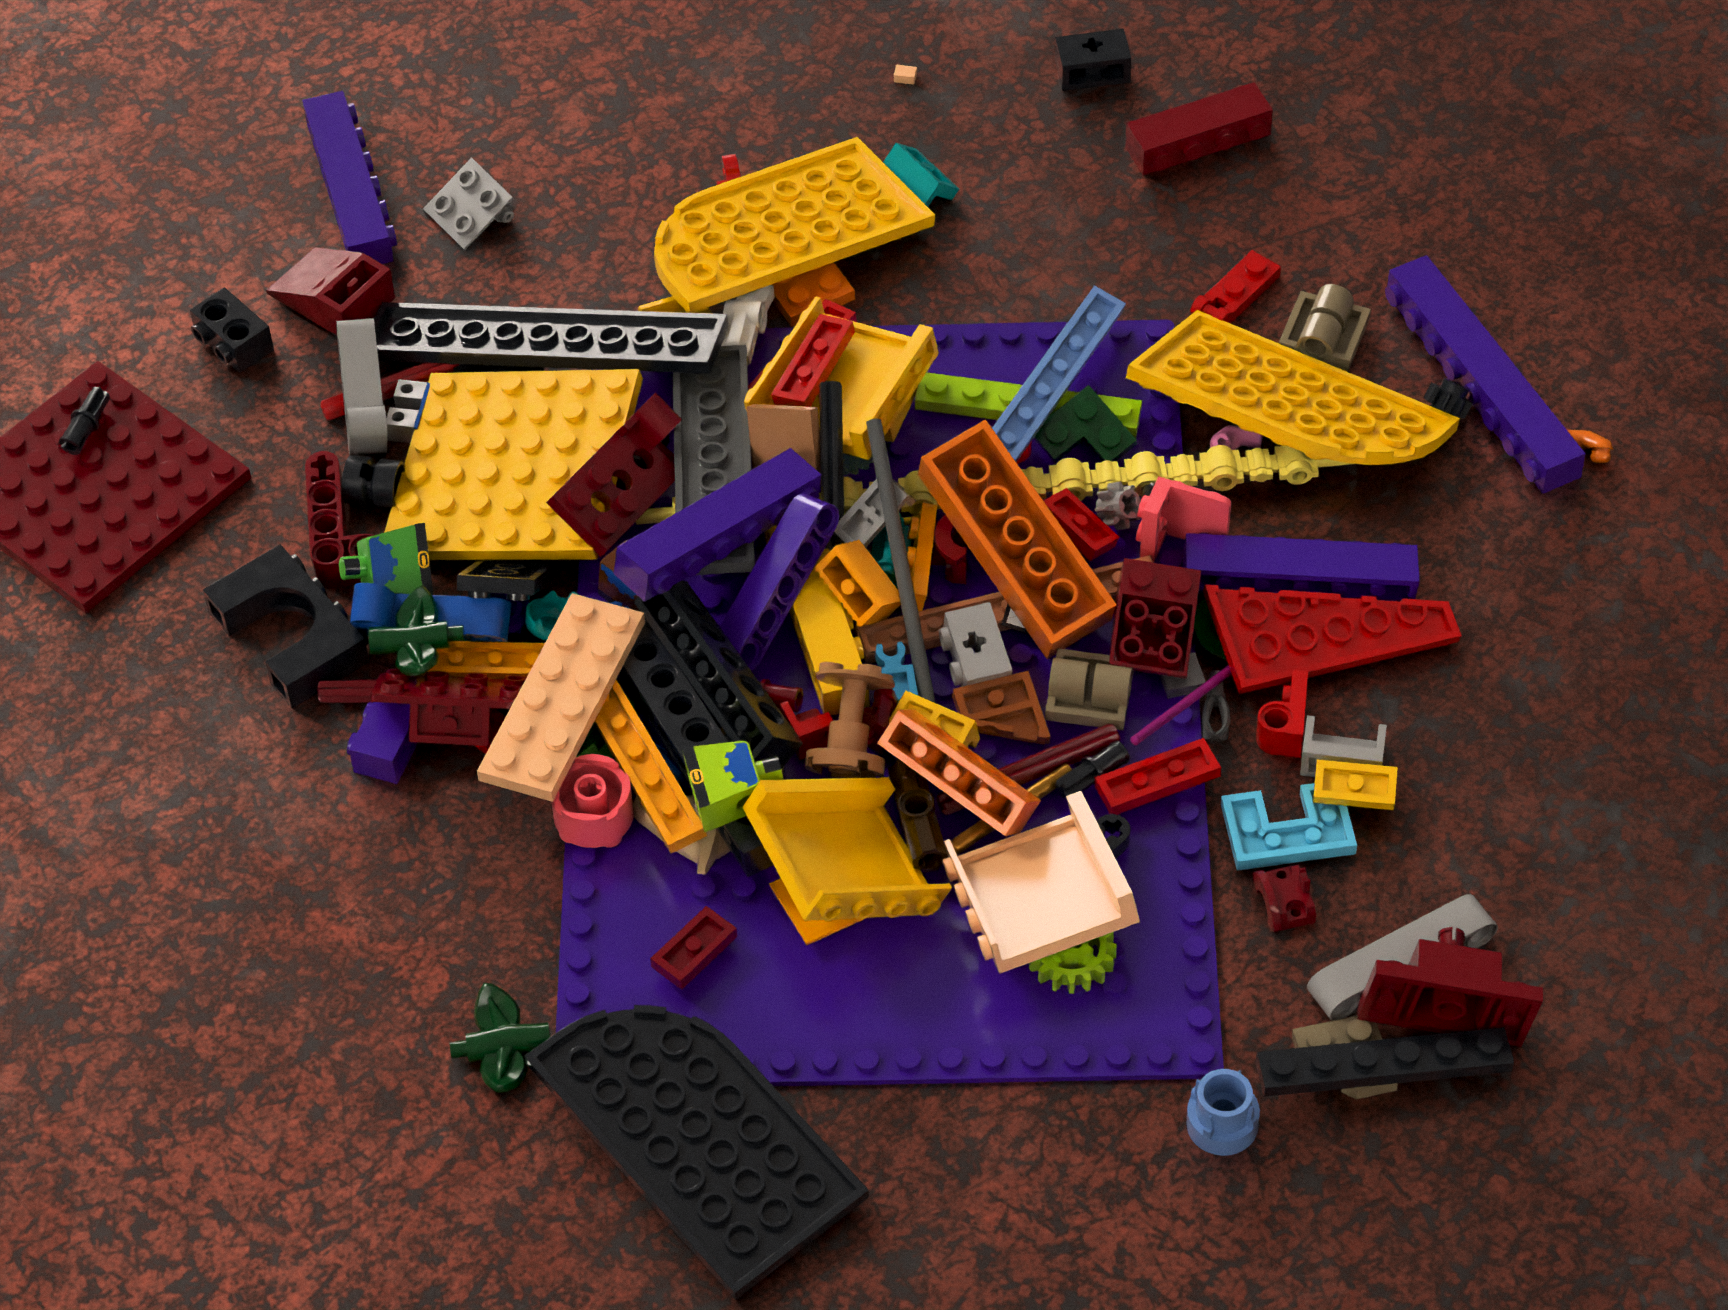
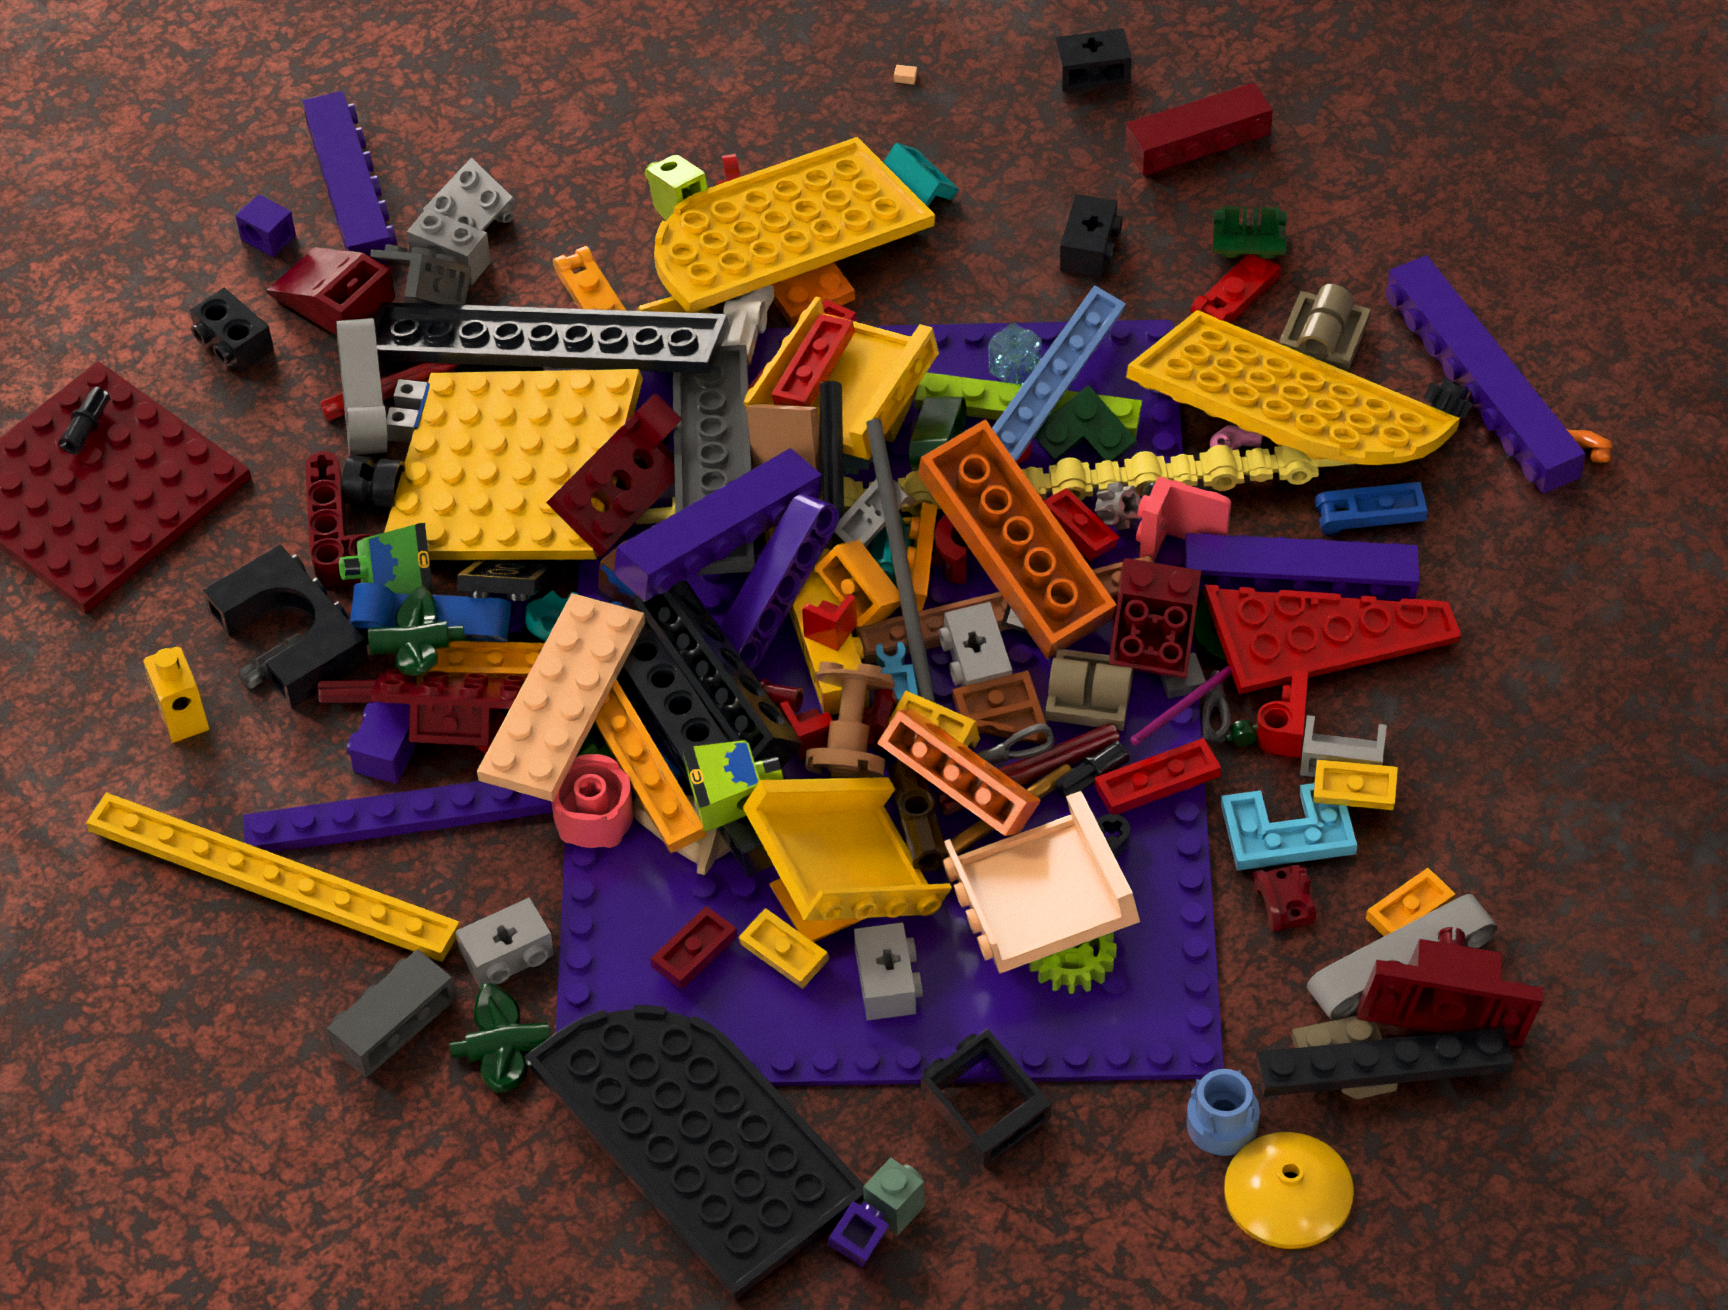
(169, 680): none -> yellow torso
(251, 674): none -> dark grey axle
(265, 225): none -> dark purple brick
(274, 876): none -> yellow plate
(387, 815): none -> dark purple plate
(391, 1013): none -> dark grey brick
(429, 277): none -> dark grey bracket
(451, 238): none -> light grey brick
(505, 943): none -> light grey brick
(589, 286): none -> light orange plate
(673, 182): none -> lime torso
(784, 948): none -> yellow plate
(830, 623): none -> red panel
(858, 1232): none -> dark purple brick
(886, 971): none -> light grey brick
(896, 1193): none -> sand green brick
(938, 423): none -> dark green beam
(1002, 753): none -> dark grey piece
(1009, 1130): none -> black window
(1014, 354): none -> clear light blue brick
(1089, 235): none -> black brick
(1236, 239): none -> dark green hinge
(1242, 733): none -> dark green piece
(1285, 1209): none -> yellow dish
(1370, 507): none -> blue plate
(1409, 902): none -> light orange plate

